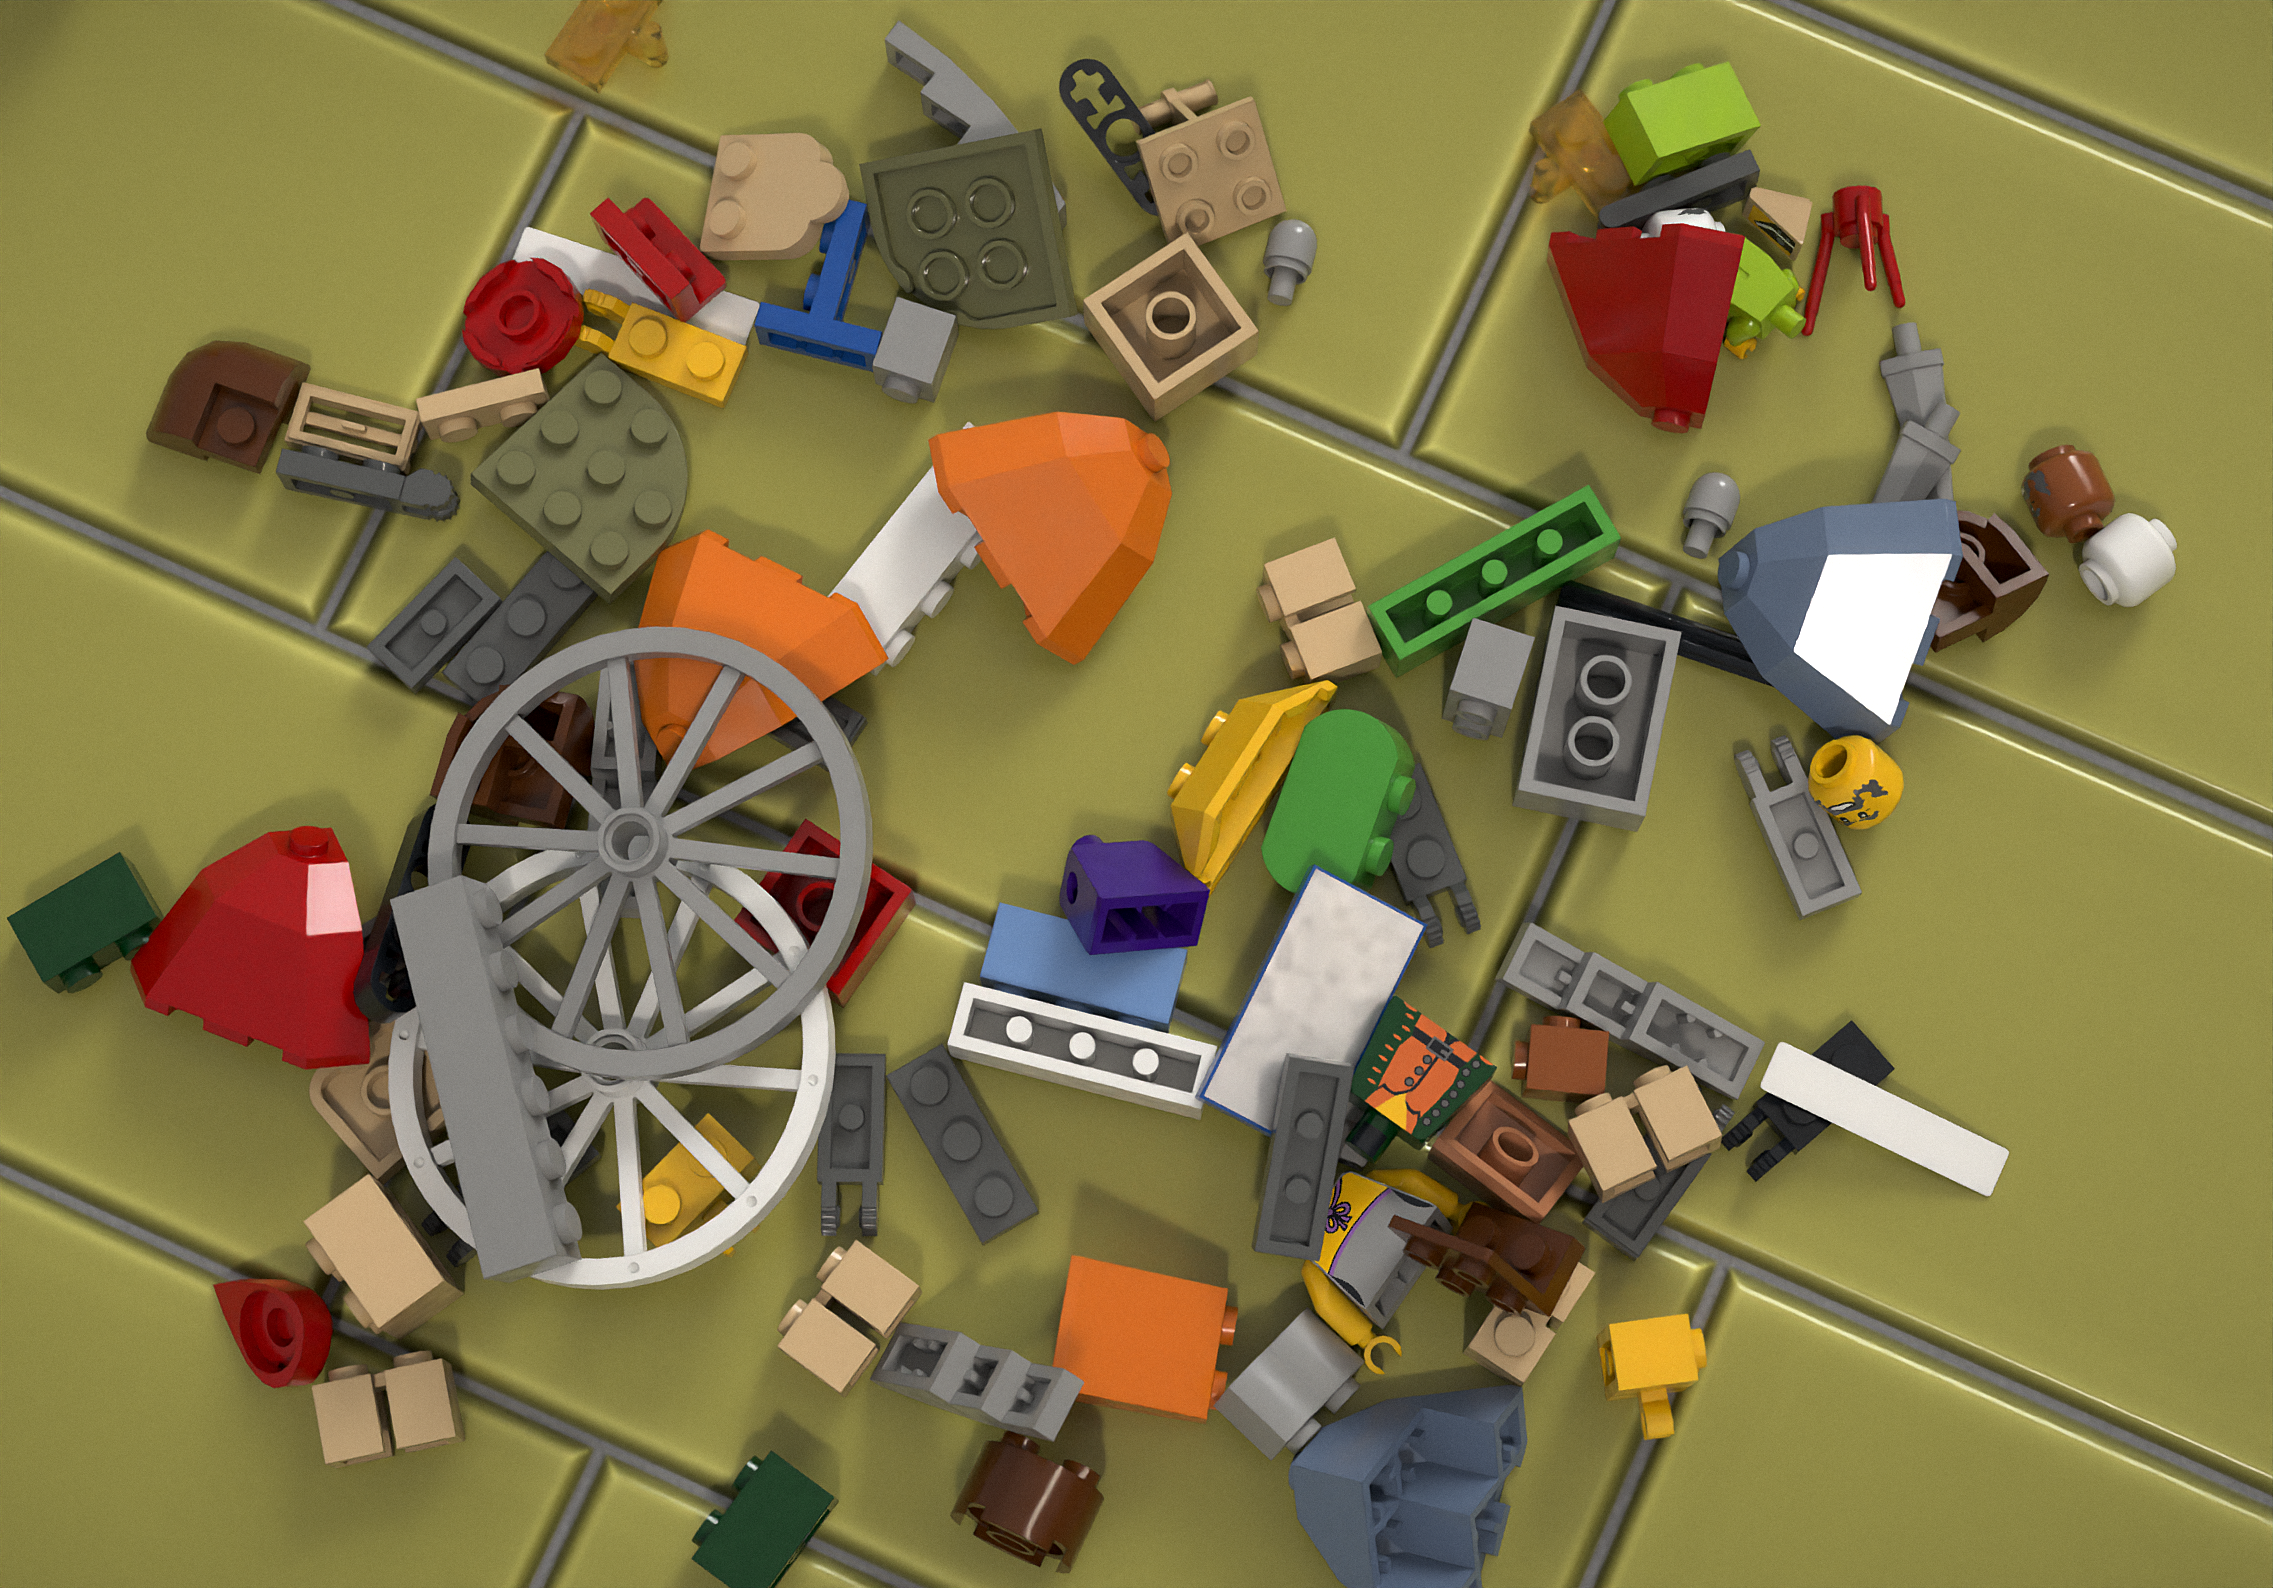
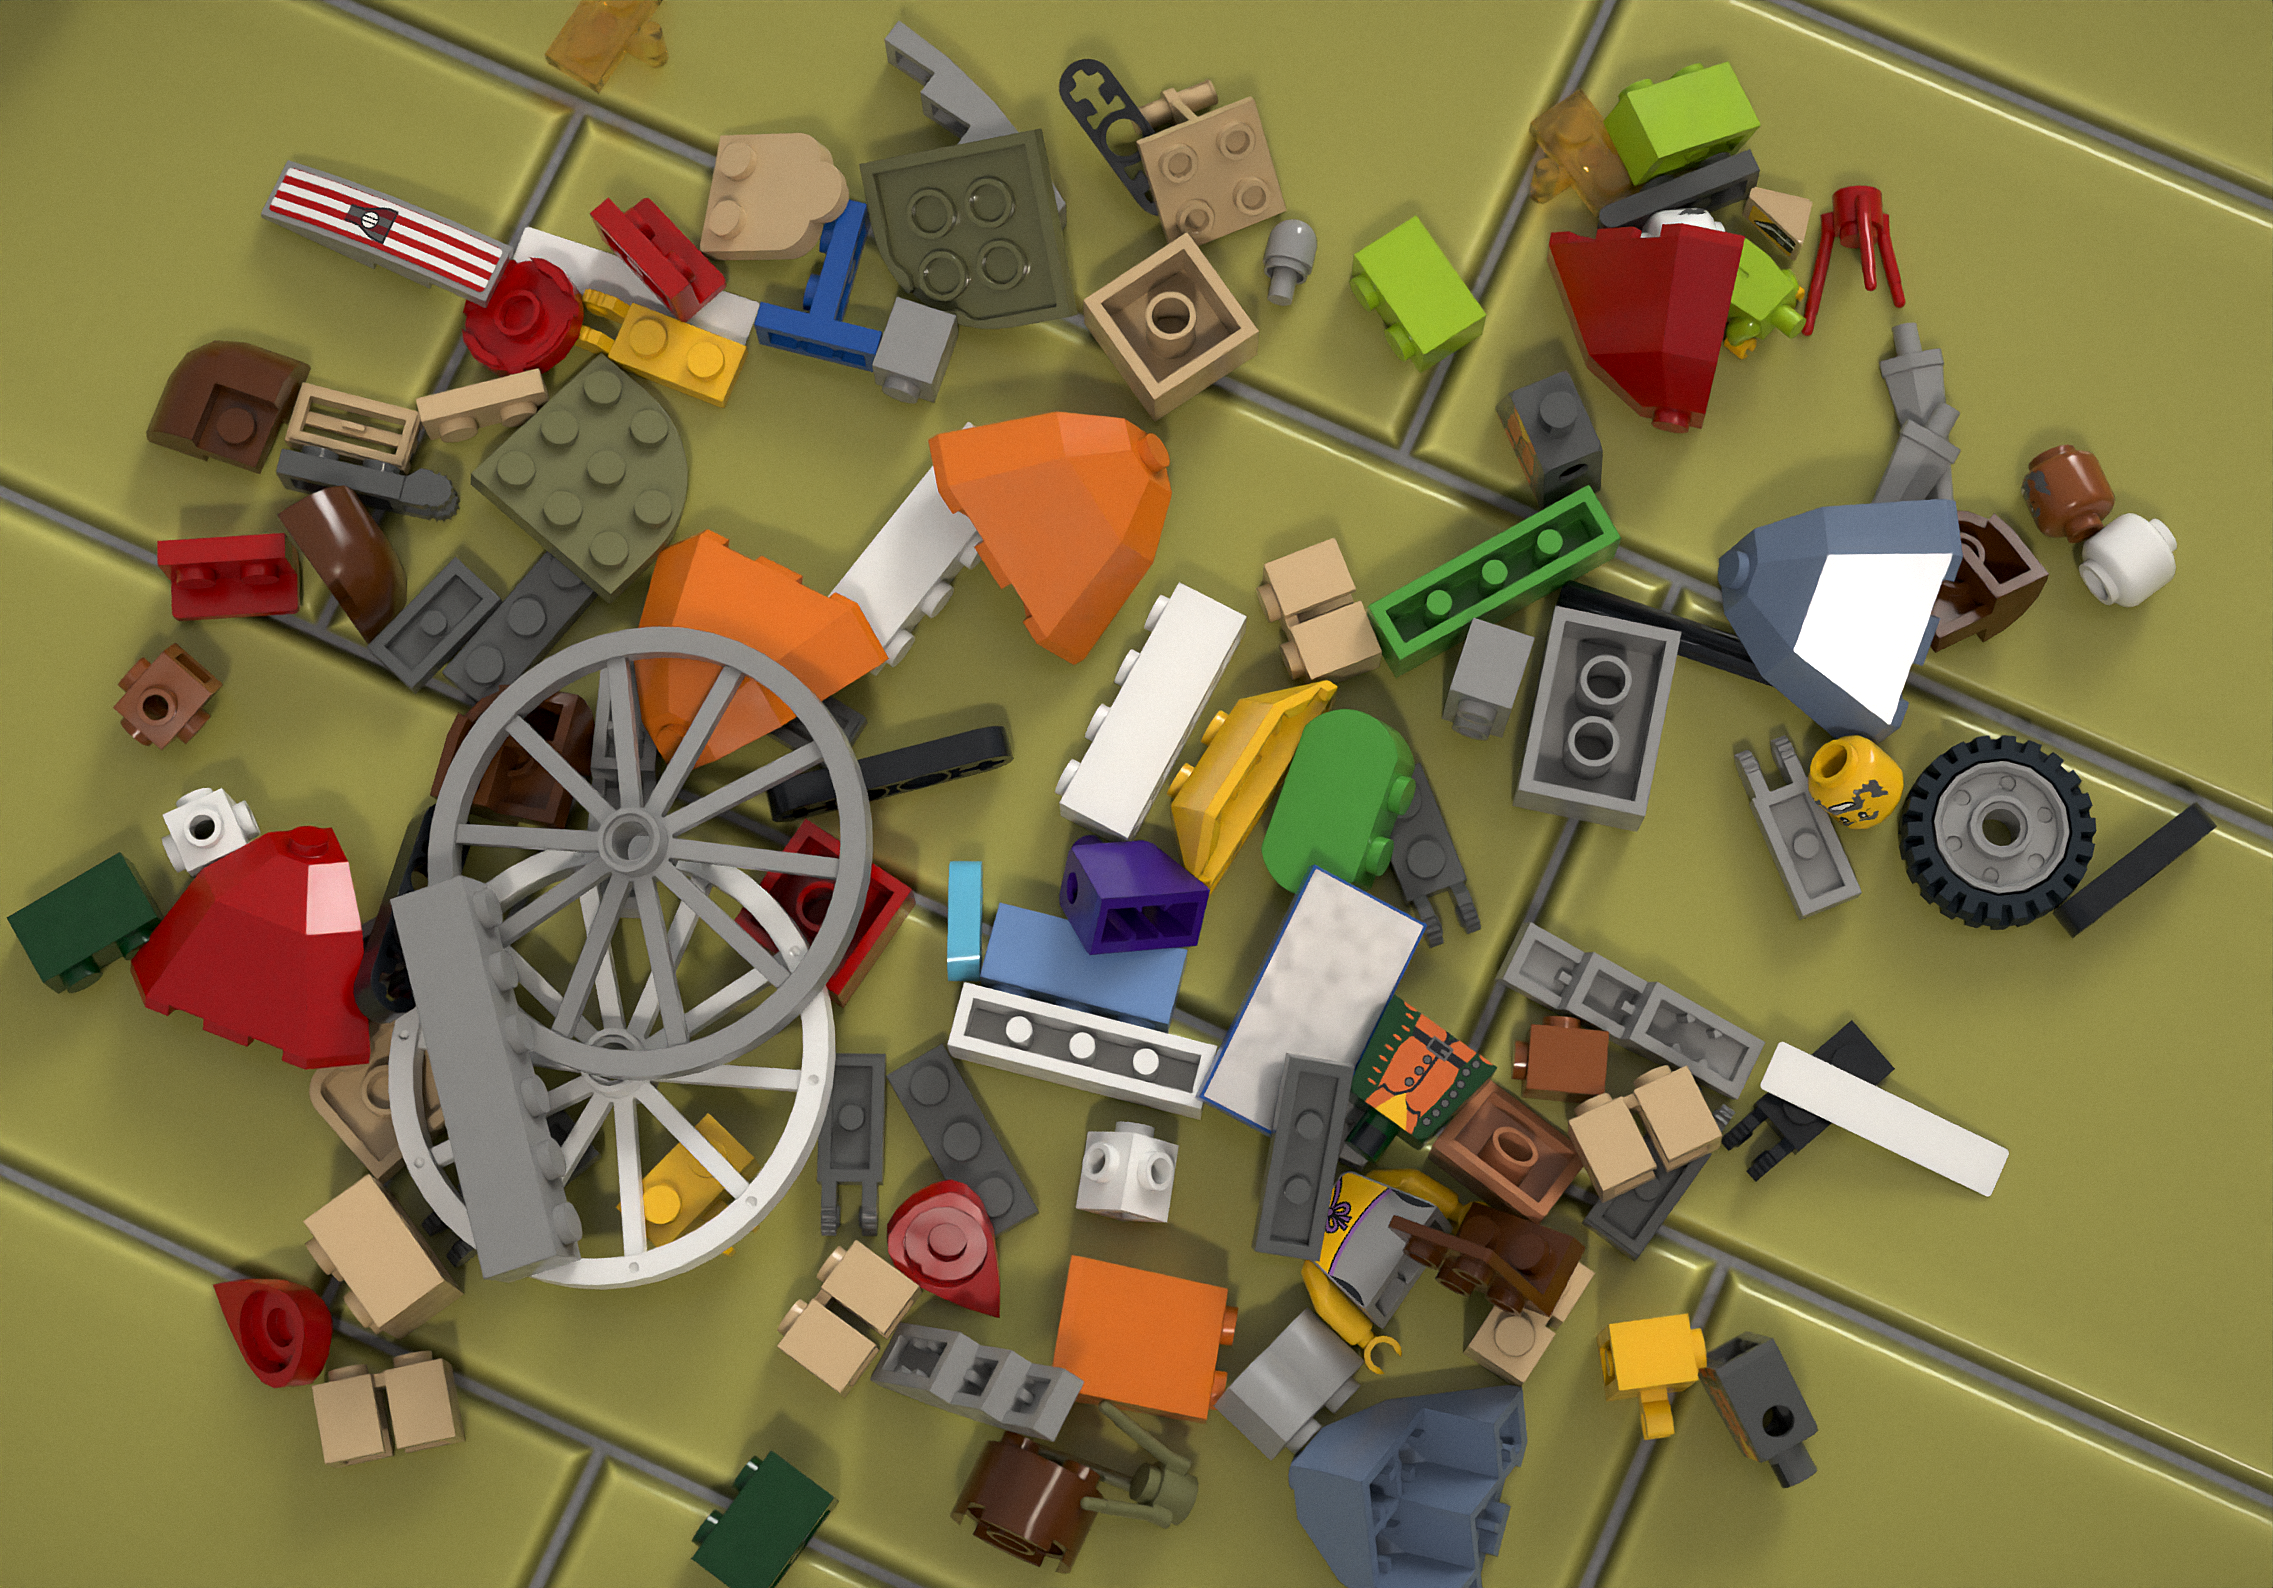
(184, 687): none -> dark orange brick
(199, 813): none -> white brick
(231, 576): none -> red bracket
(350, 556): none -> reddish brown brick
(387, 232): none -> slope
(896, 772): none -> black beam
(948, 1245): none -> red piece
(965, 920): none -> medium azure beam
(1127, 1174): none -> white brick
(1152, 714): none -> white brick
(1161, 1490): none -> olive plant
(1416, 295): none -> lime brick
(1551, 435): none -> dark grey torso
(1709, 512): light grey cylinder -> none
(1743, 1383): none -> dark grey torso
(2027, 794): none -> wheel
(2134, 870): none -> black beam

